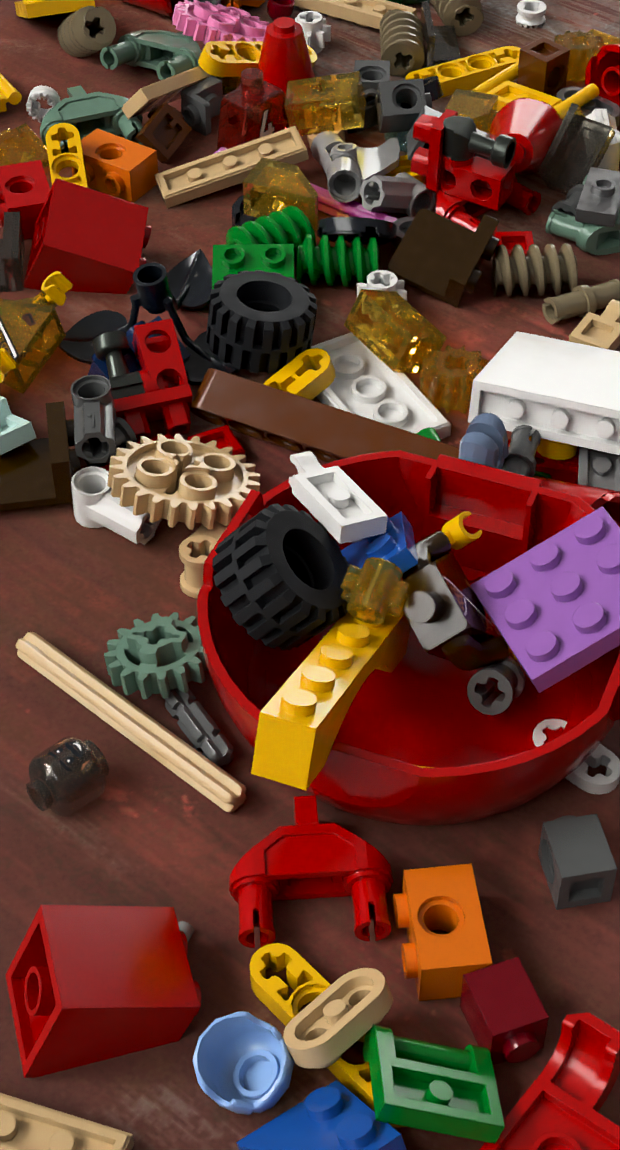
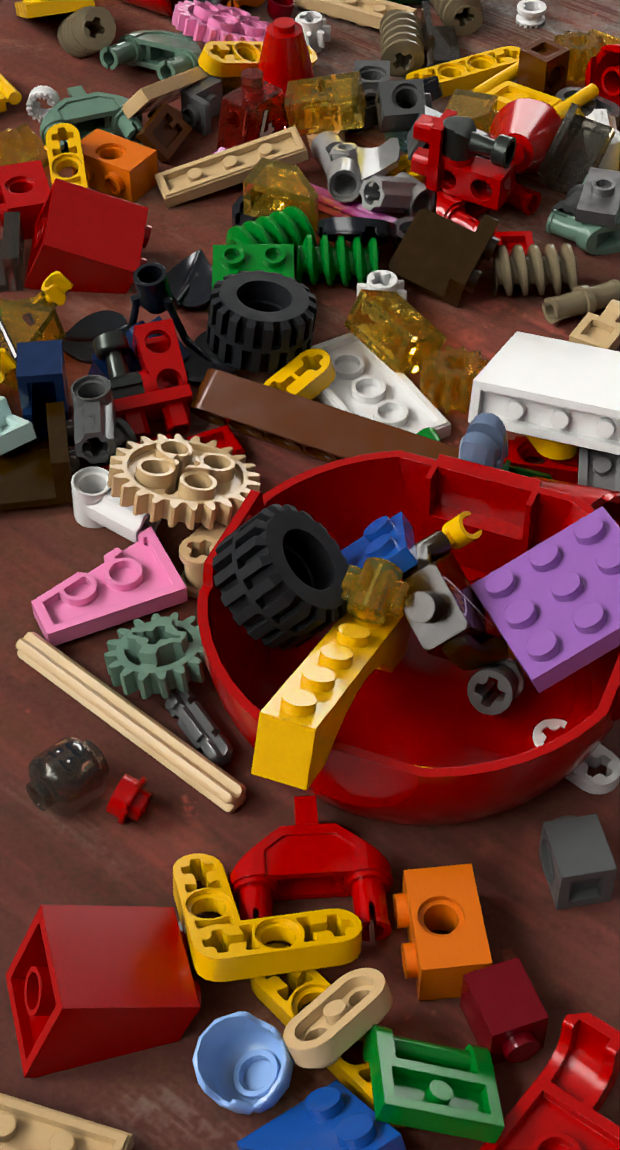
(41, 381): none -> dark blue piece
(117, 591): none -> bright pink wing
(129, 799): none -> red plate
(221, 943): none -> yellow beam
(336, 500): white plate -> none
(522, 451): dark grey pin -> none

